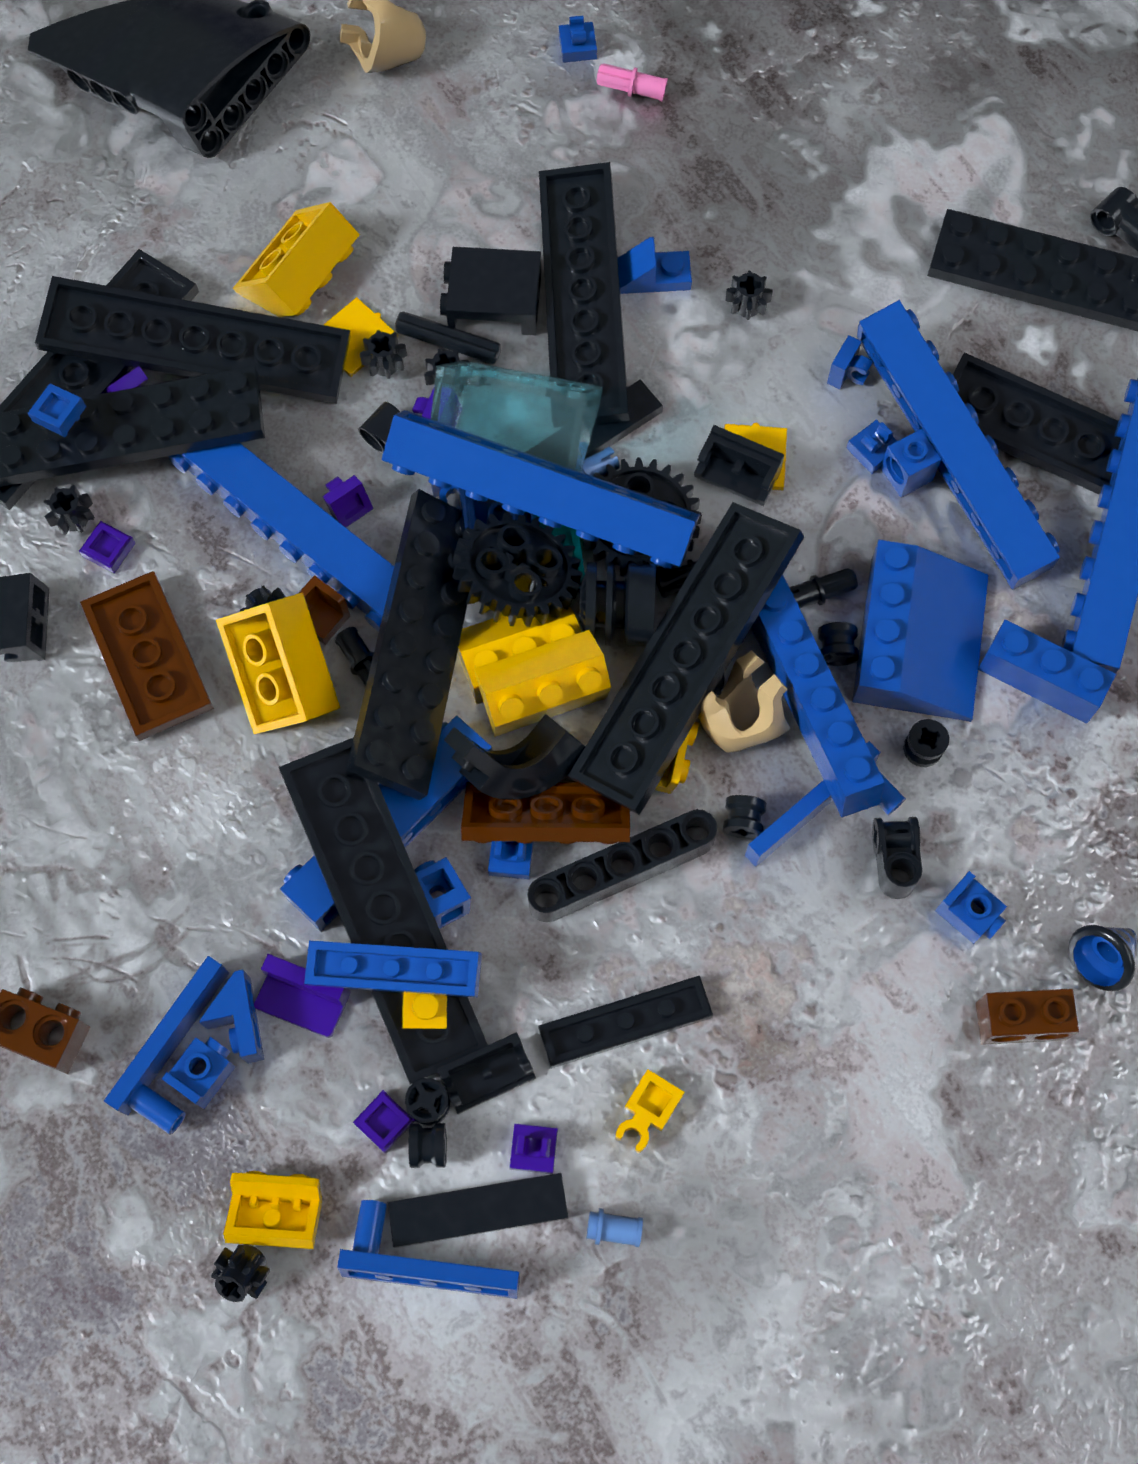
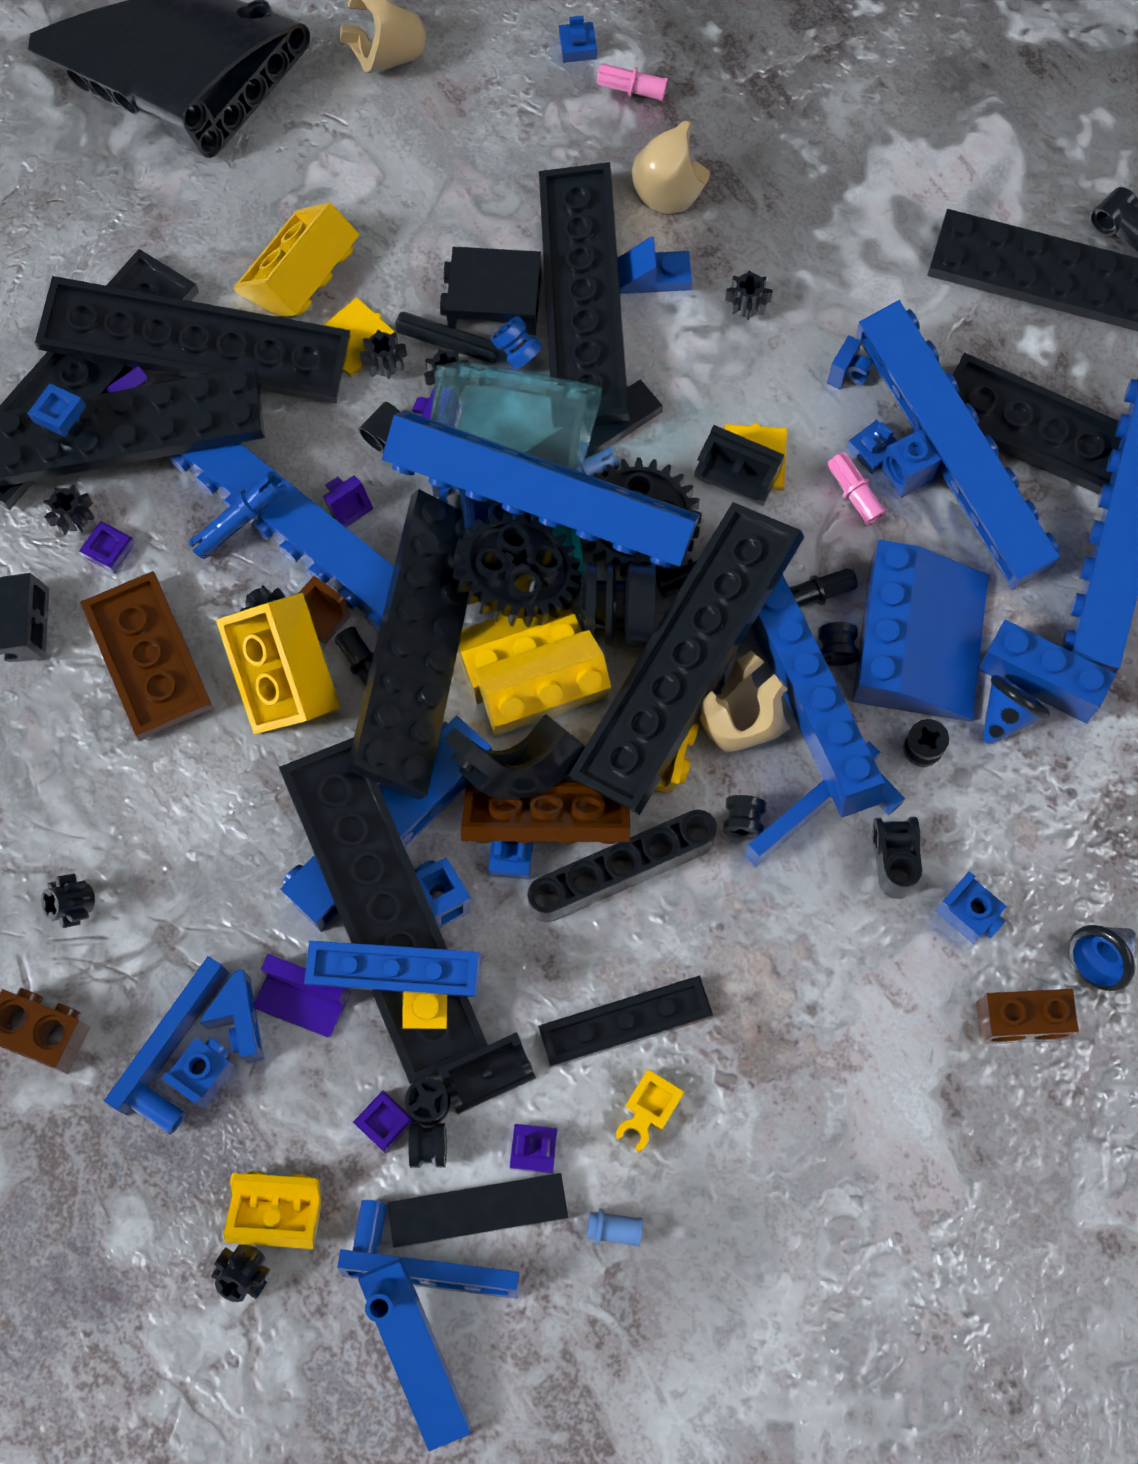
(68, 900): none -> black gear
(248, 506): none -> blue pin
(415, 1354): none -> blue piece
(516, 342): none -> blue wheel
(665, 173): none -> tan piece
(856, 488): none -> bright pink axle
(1009, 710): none -> hat

